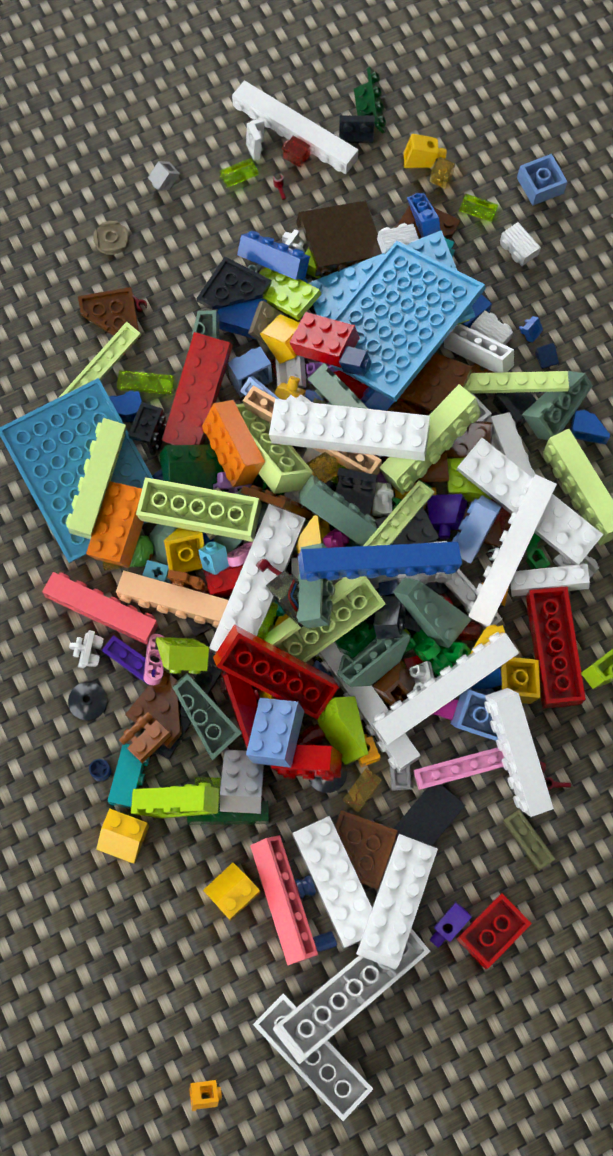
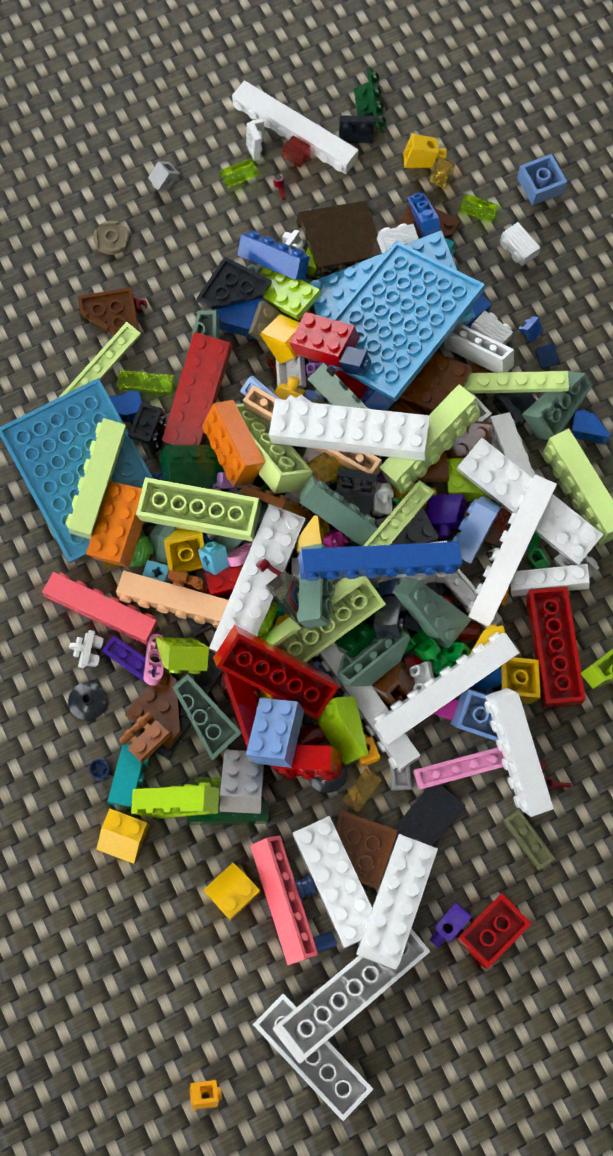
(250, 364): medium blue brick -> none

